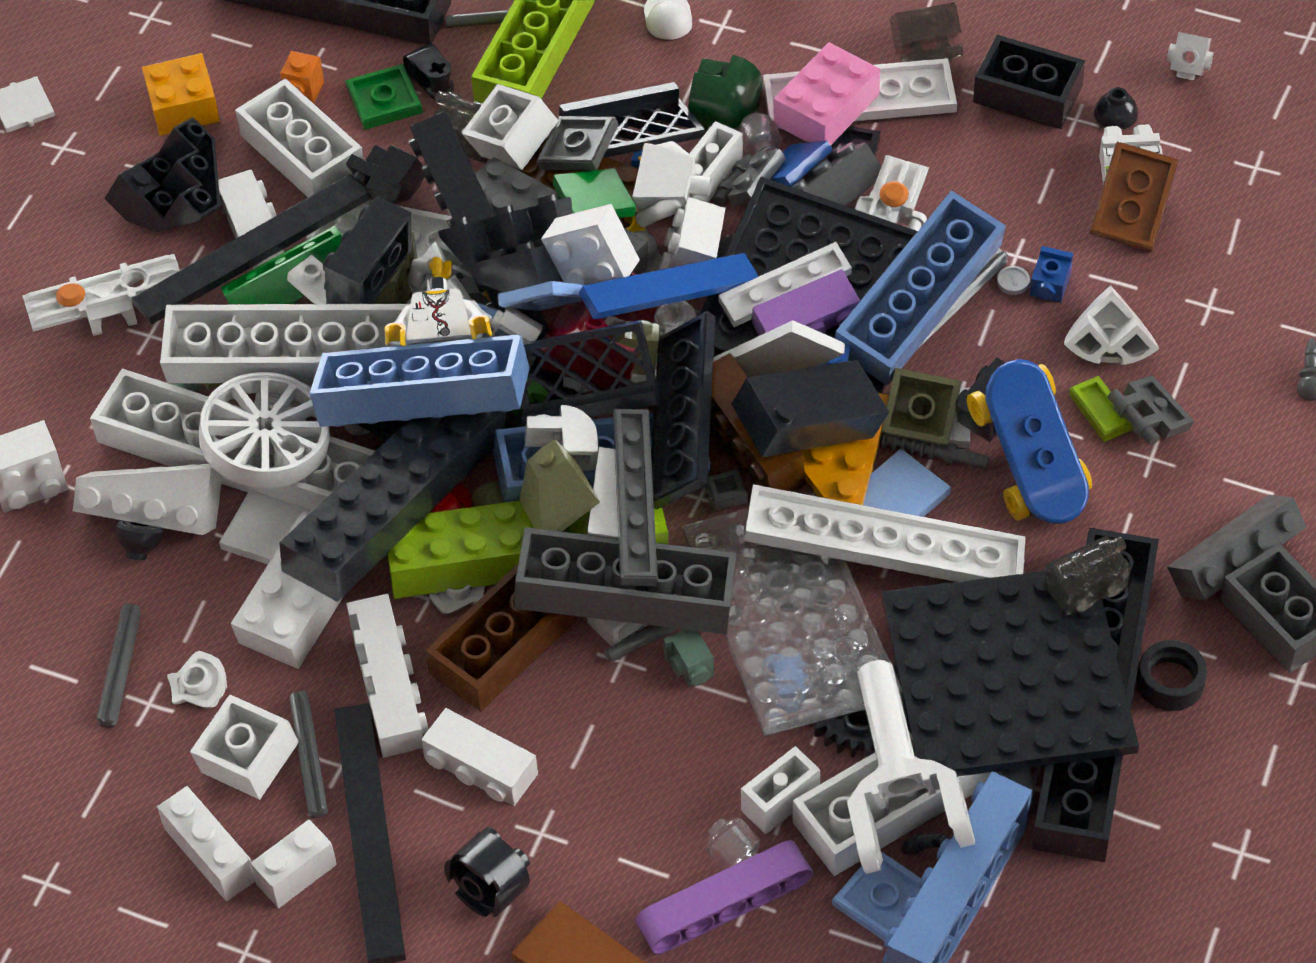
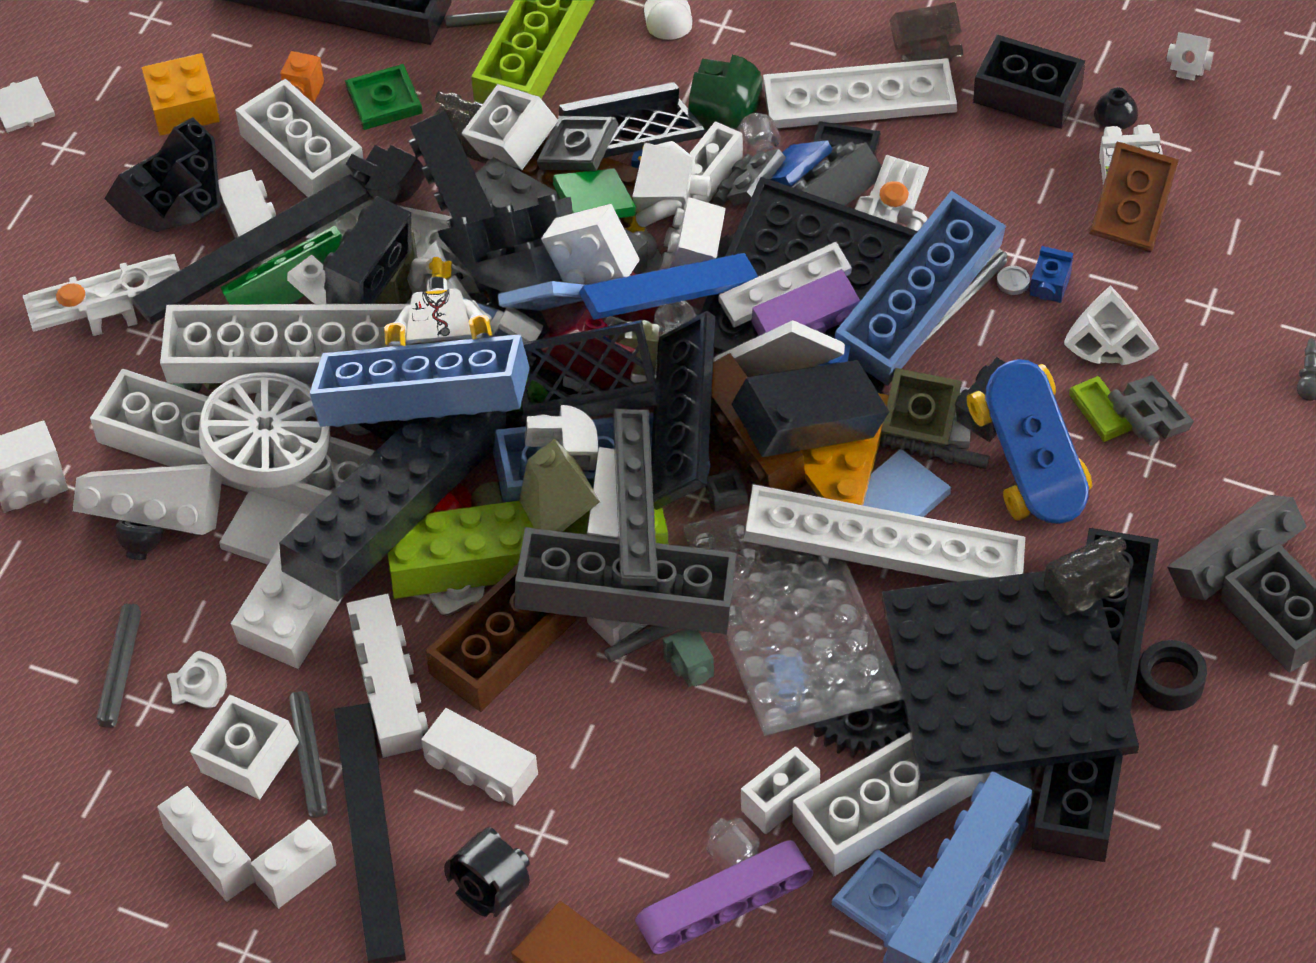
(429, 69): black piece -> none
(826, 95): bright pink brick -> none
(898, 768): white piece -> none
(920, 842): black piece -> none

